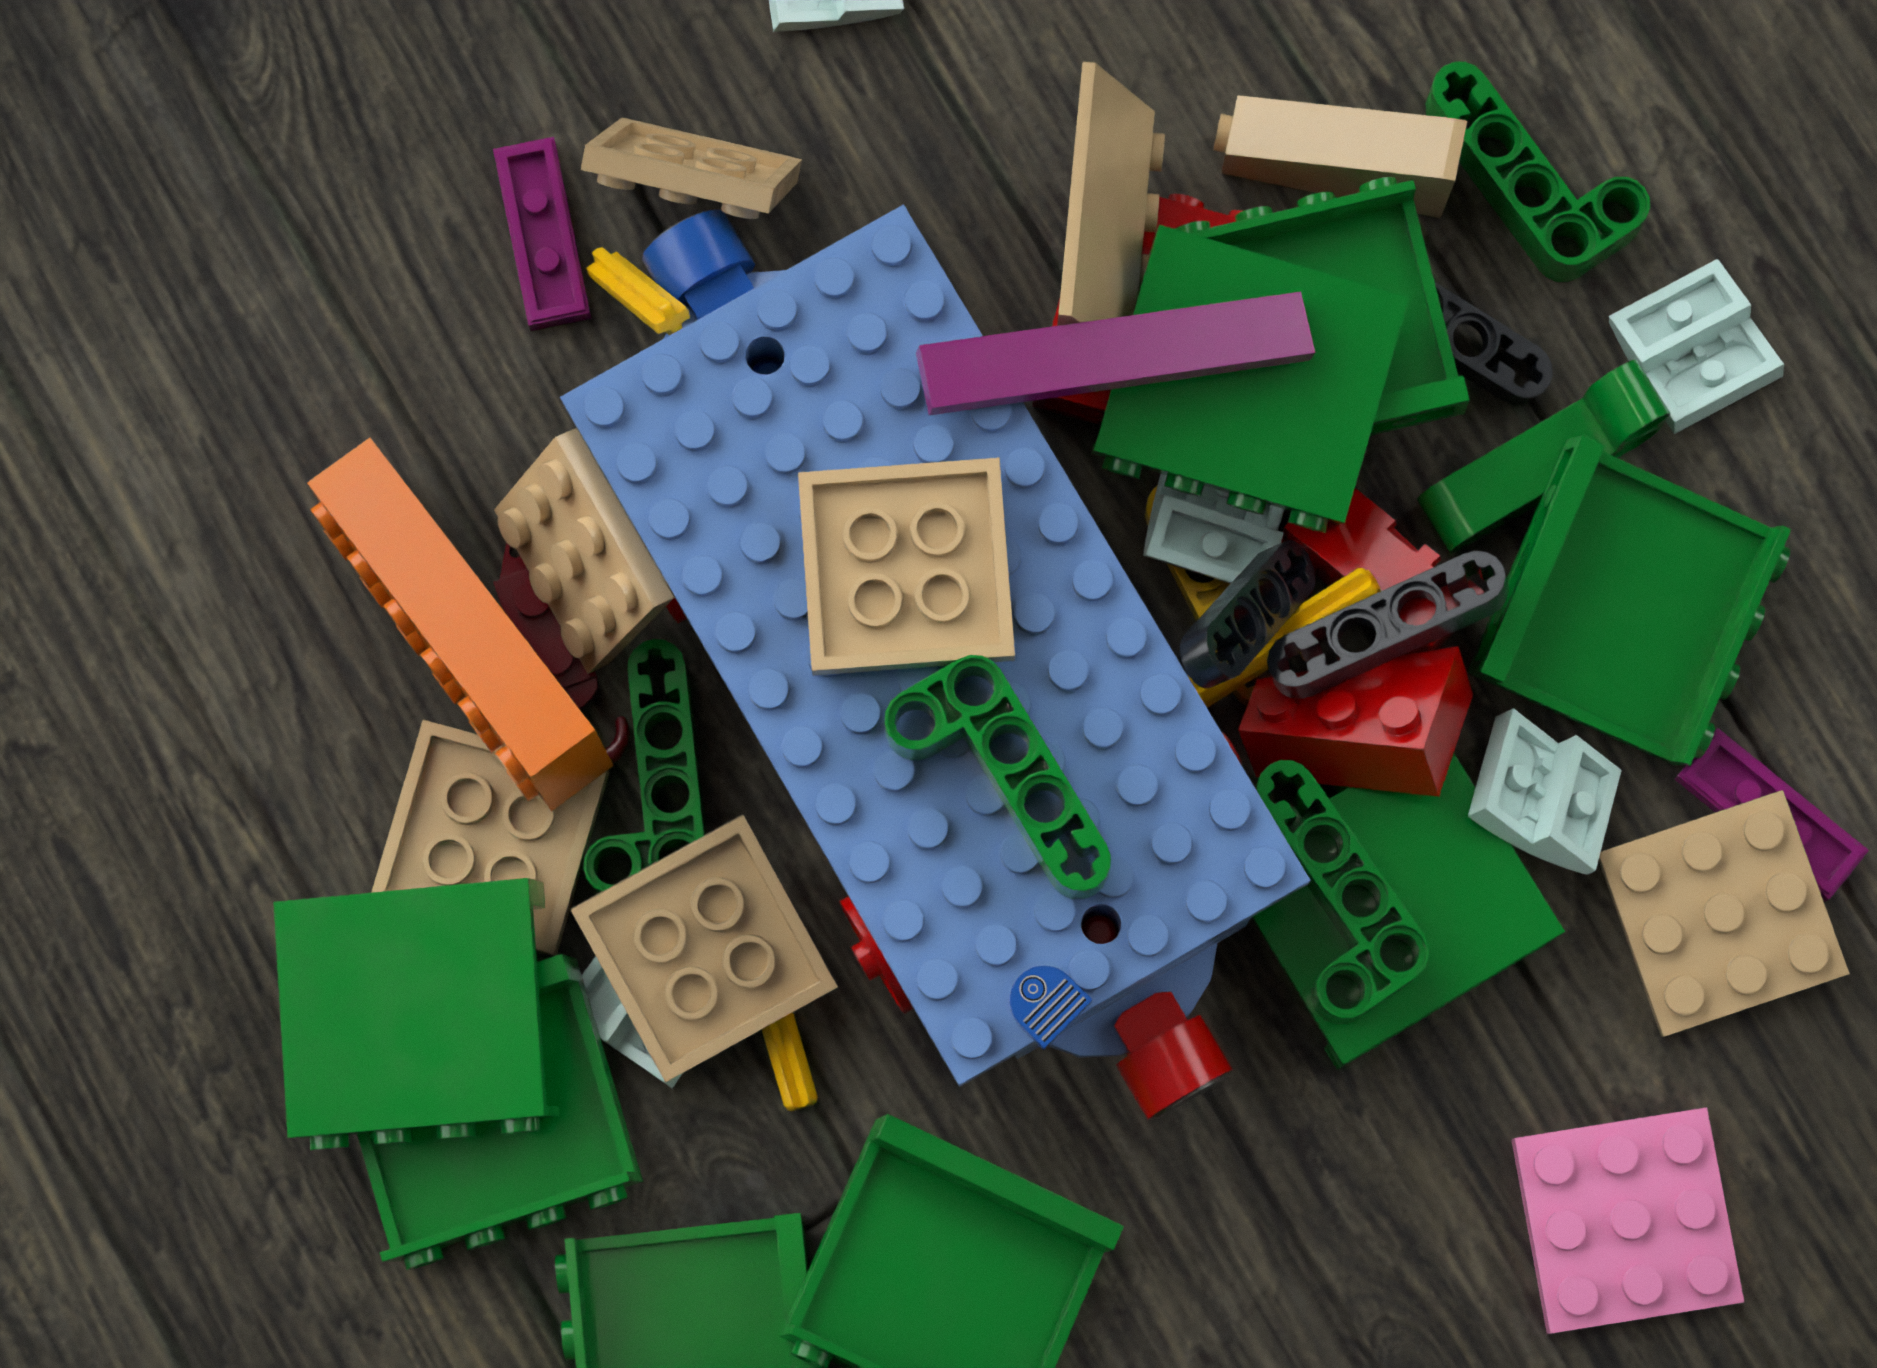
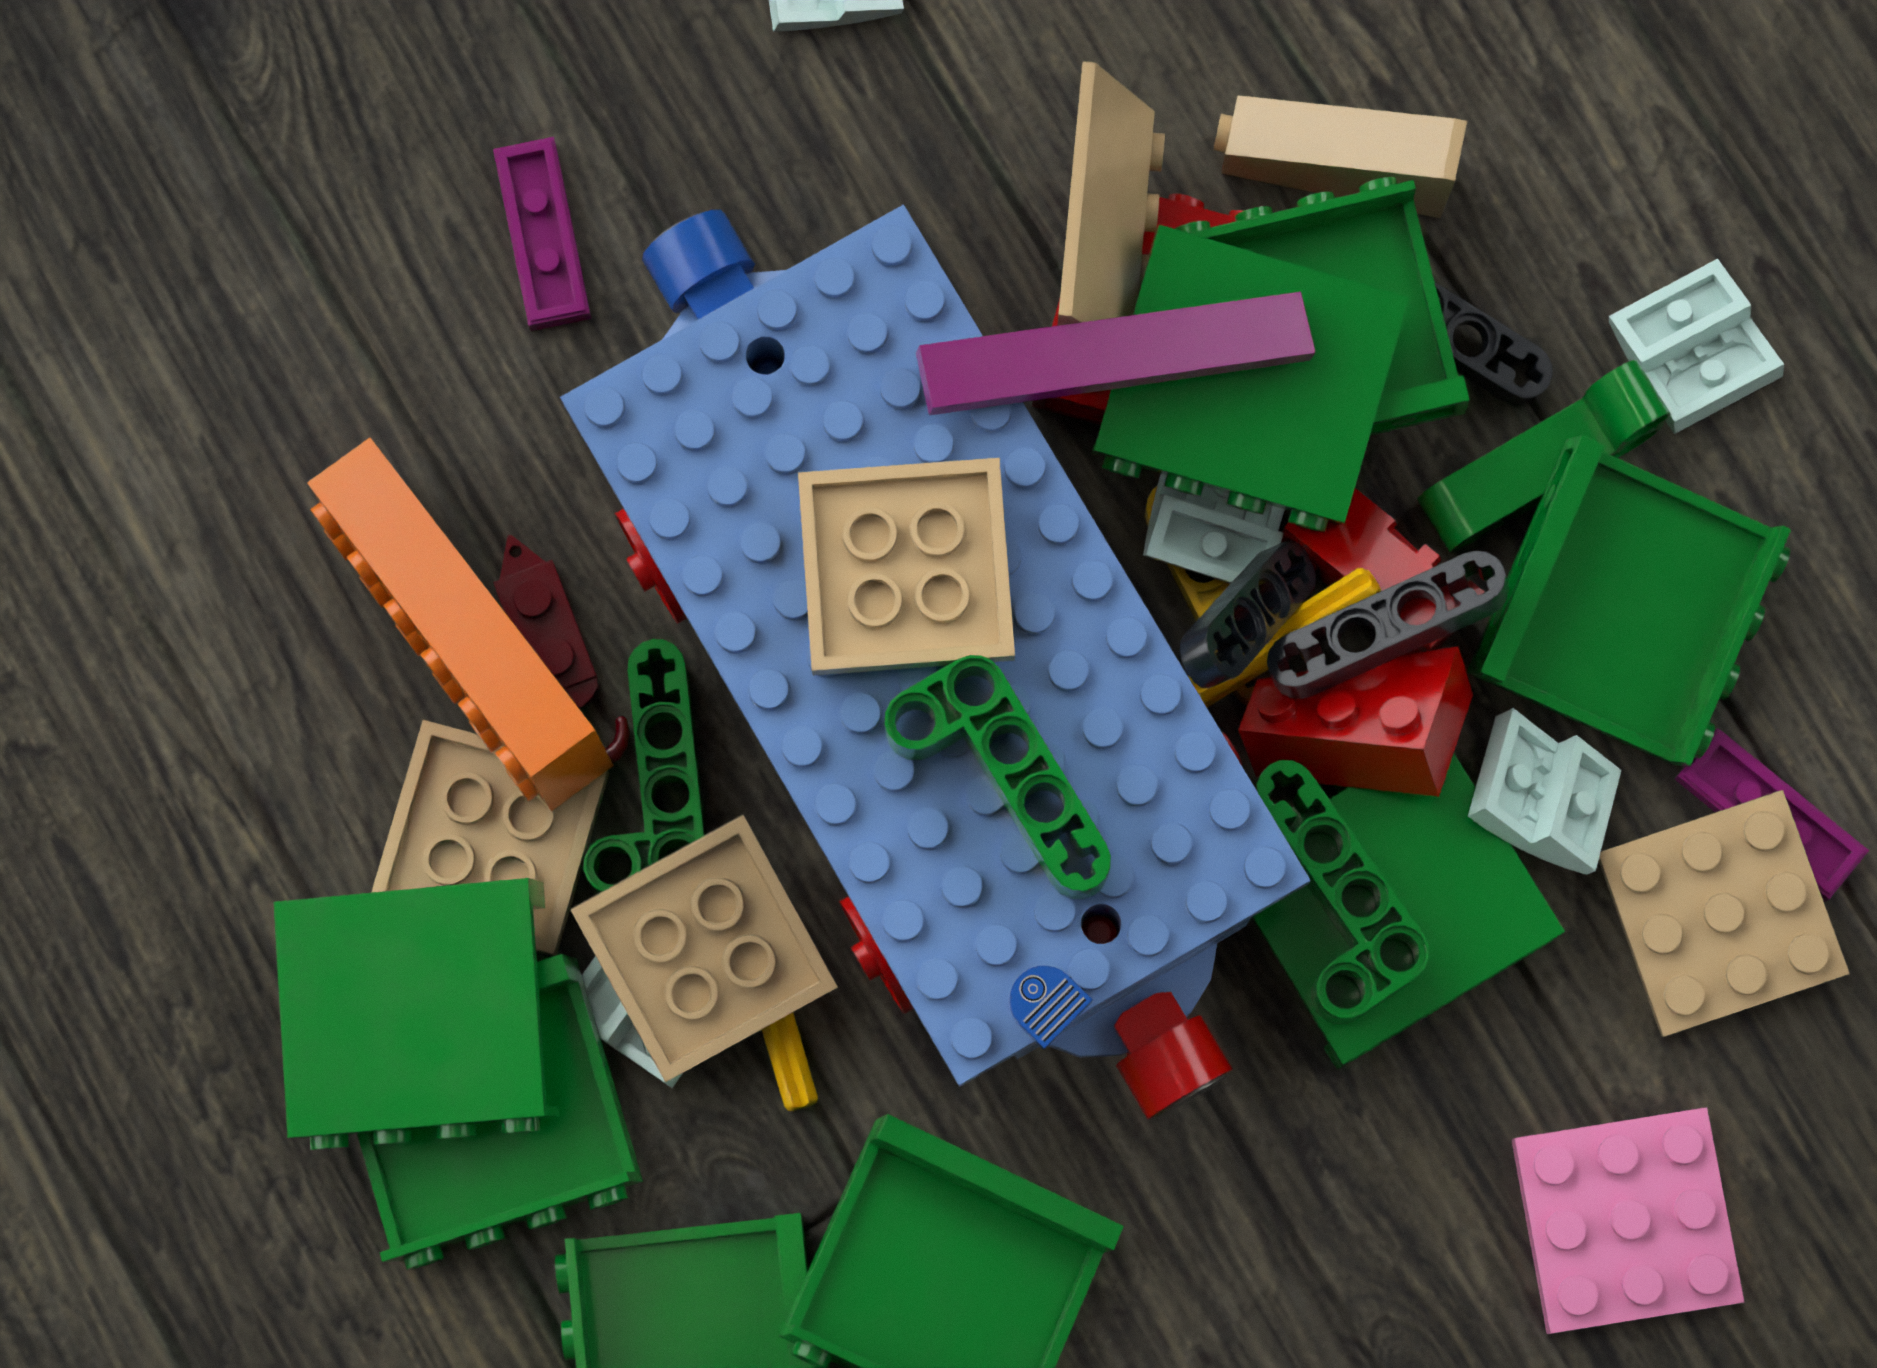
(582, 552): tan plate -> none
(637, 292): yellow axle -> none
(690, 167): tan plate -> none
(1528, 167): green beam -> none

